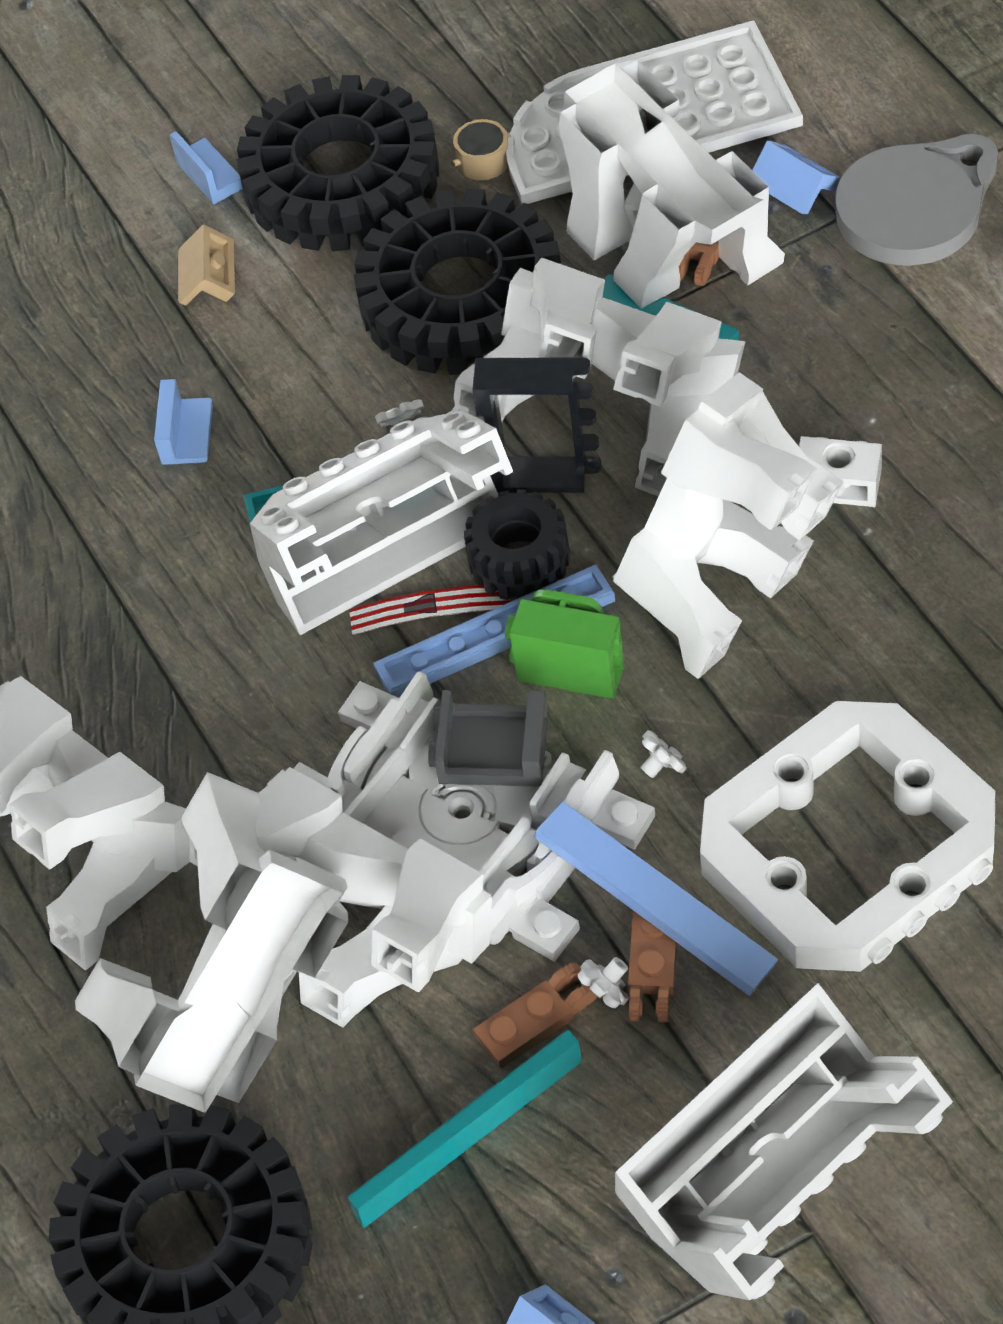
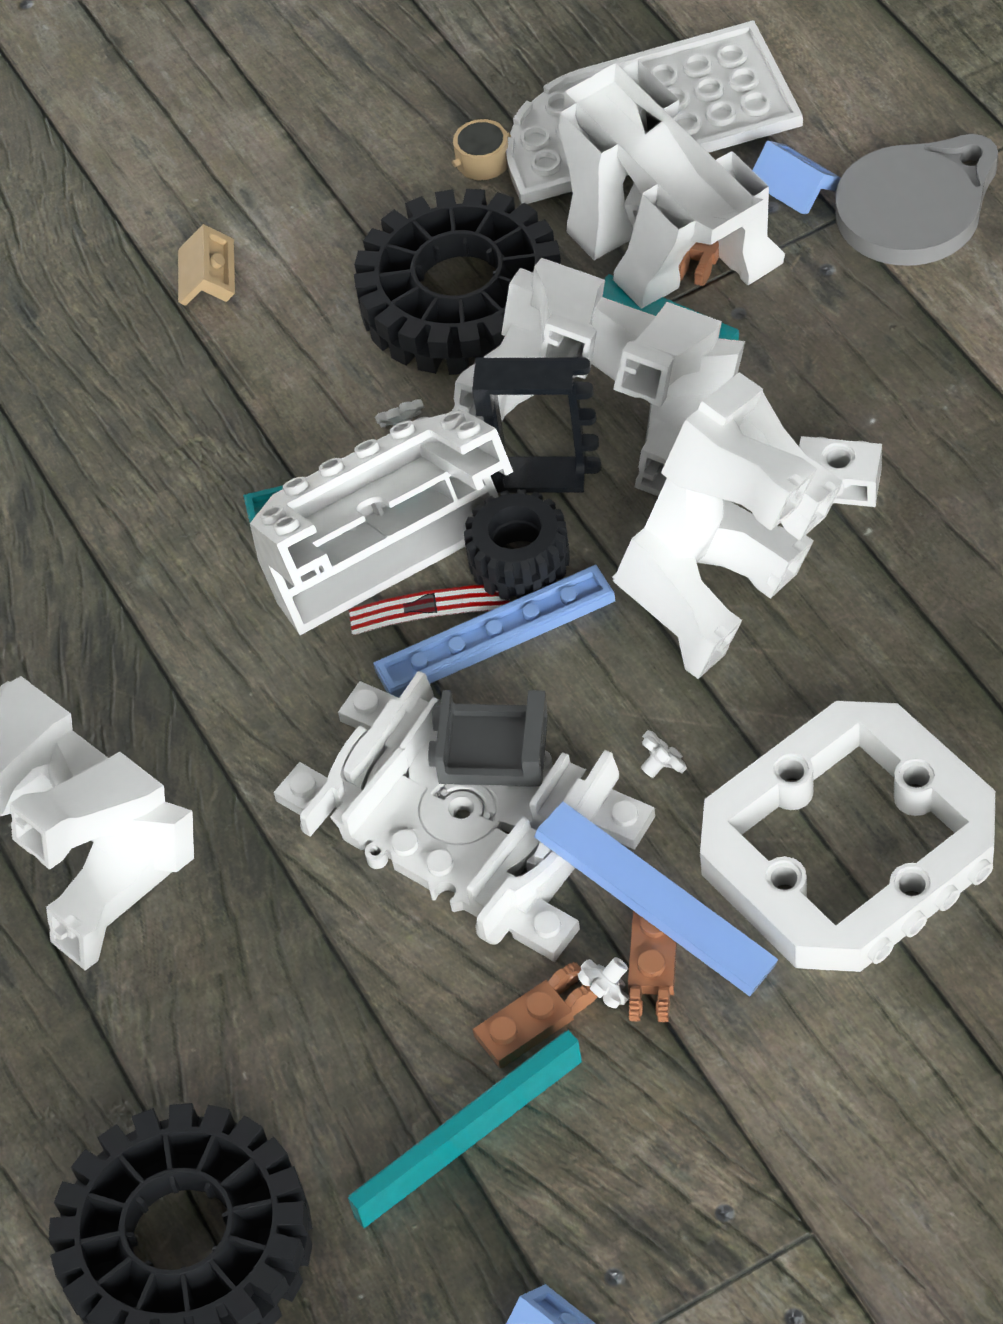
(182, 426): light blue panel -> none
(206, 168): light blue panel -> none
(266, 926): white animal -> none
(339, 205): black tyre -> none
(428, 899): white animal -> none
(566, 644): bright green brick -> none
(768, 1162): white wedge -> none

